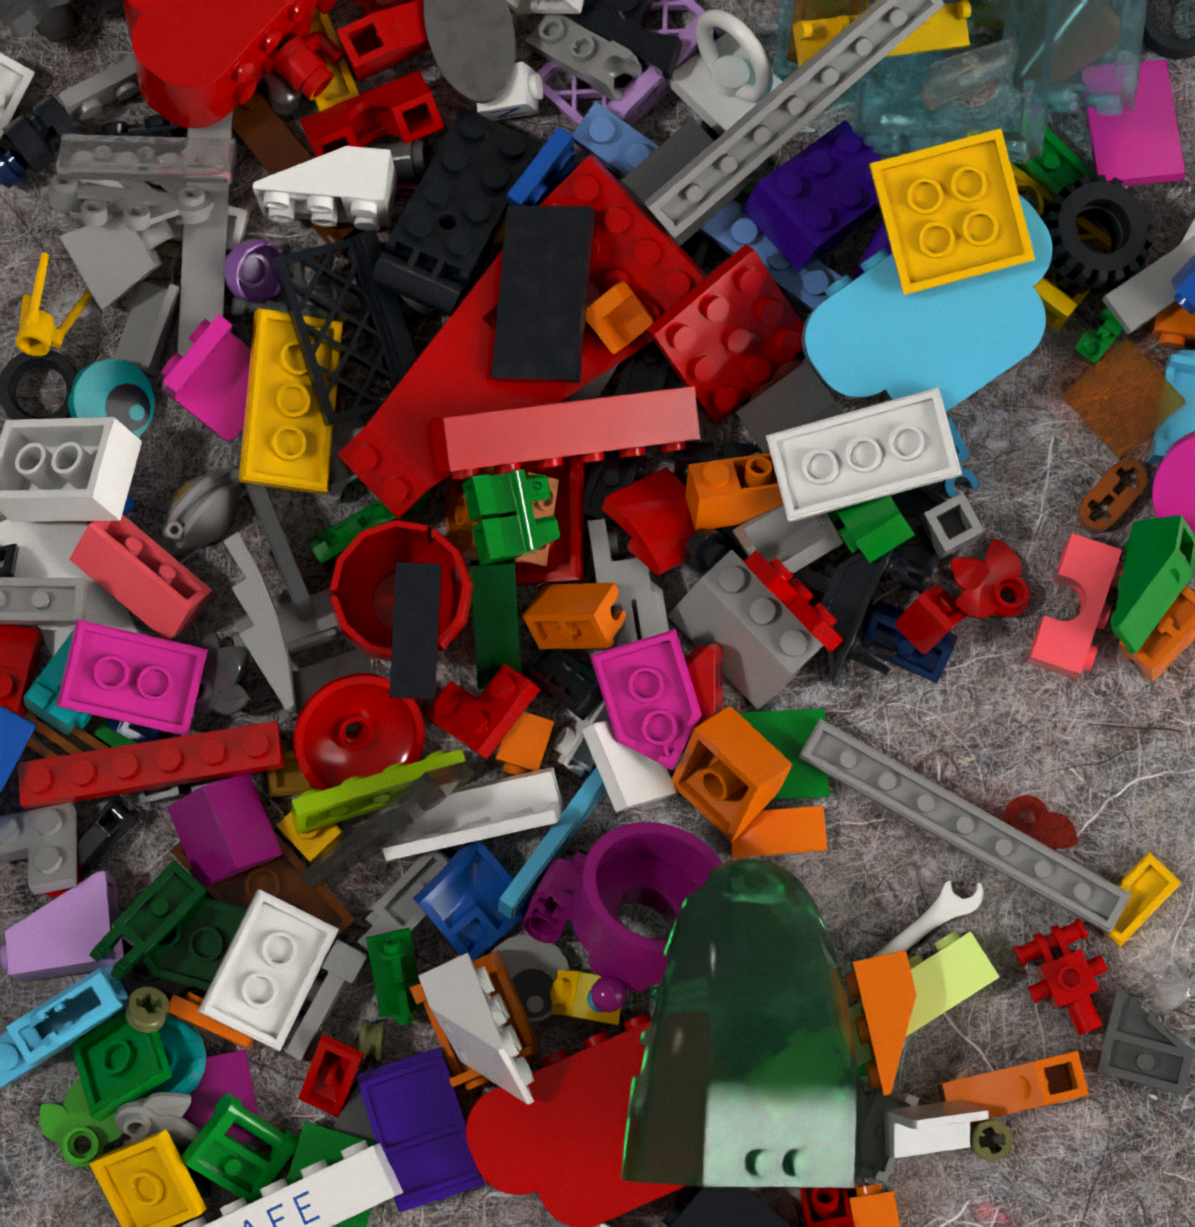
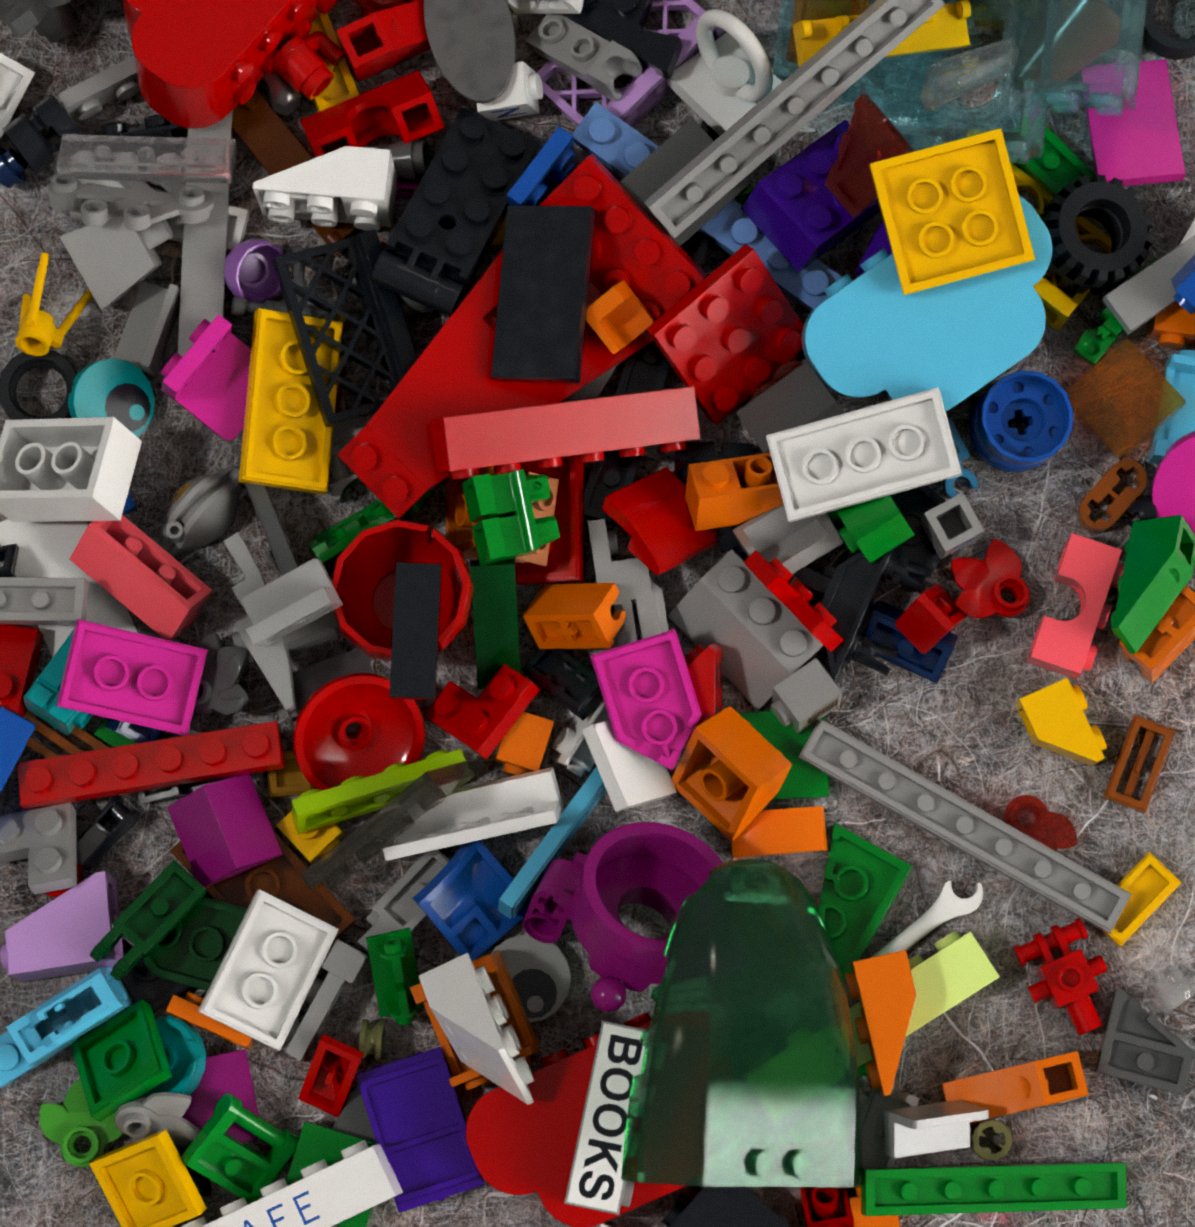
(138, 1017): olive bush -> none
(290, 603): none -> light grey panel
(572, 998): yellow brick -> none
(599, 1149): none -> brick
(705, 549): black plate -> none
(805, 697): none -> light grey brick
(857, 893): none -> green wing
(868, 140): none -> clear red wing
(993, 1188): none -> green plate
(1033, 401): none -> blue wheel
(1058, 723): none -> yellow slope
(1125, 799): none -> dark orange tile
(1144, 508): none -> black hinge

